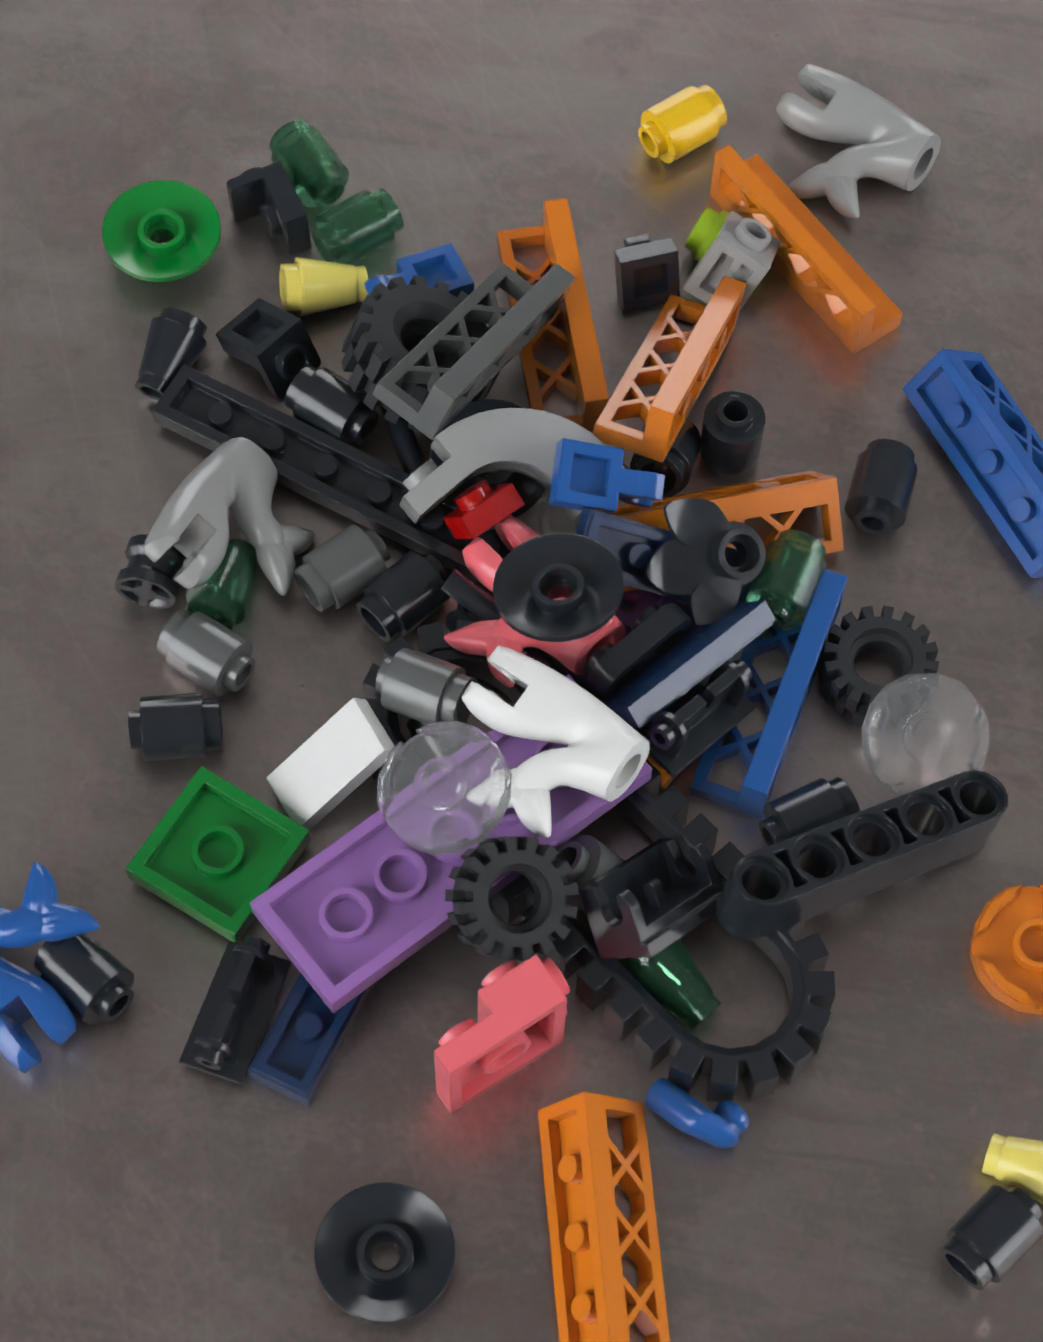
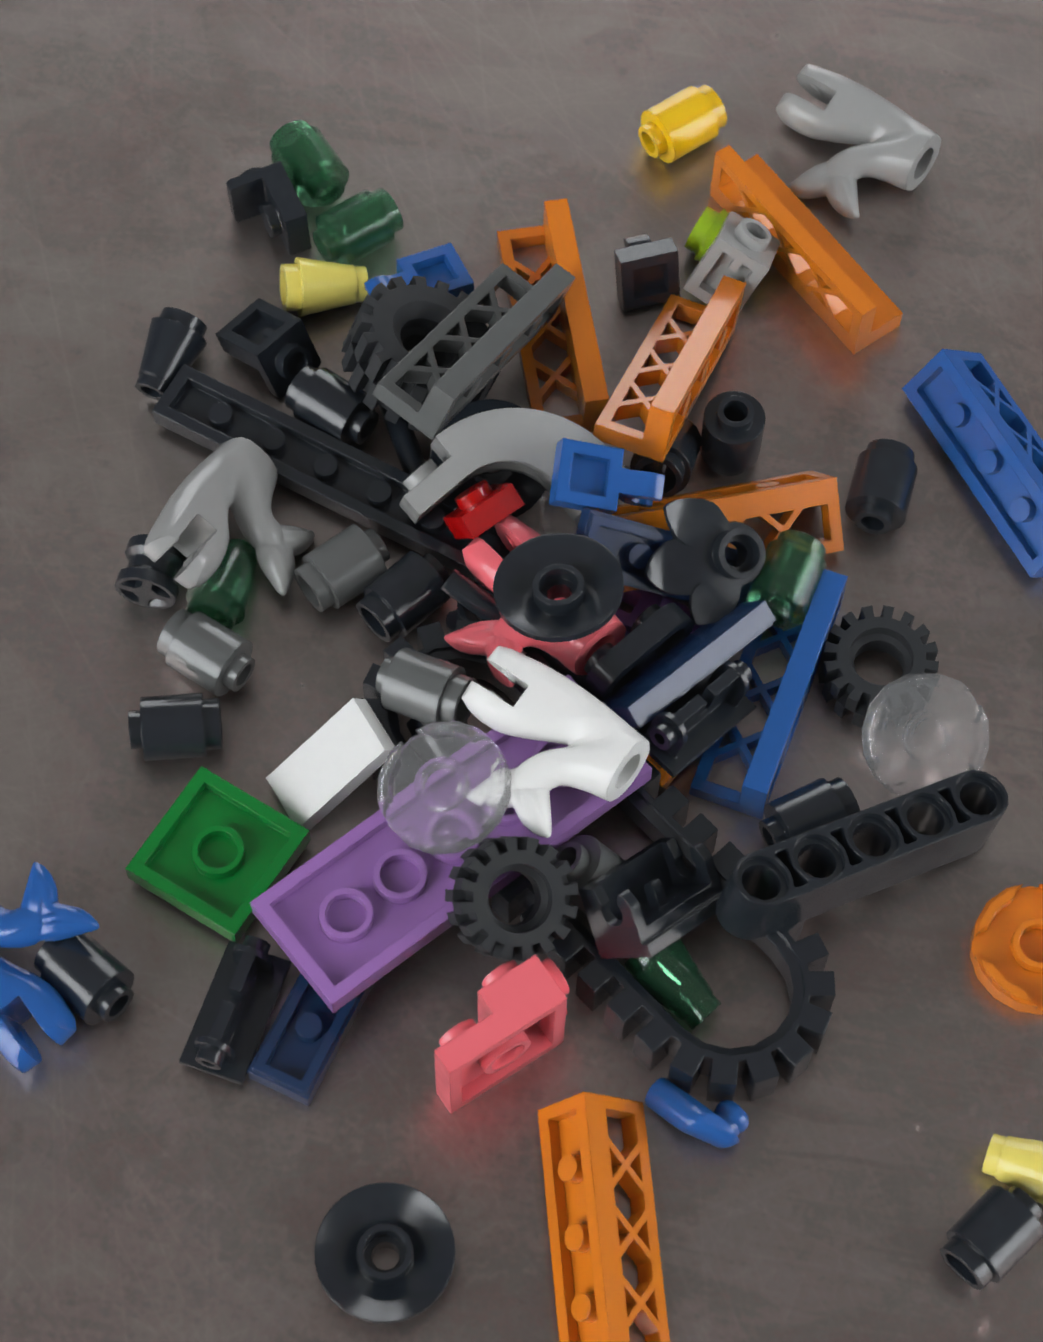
(156, 213): green dish -> none

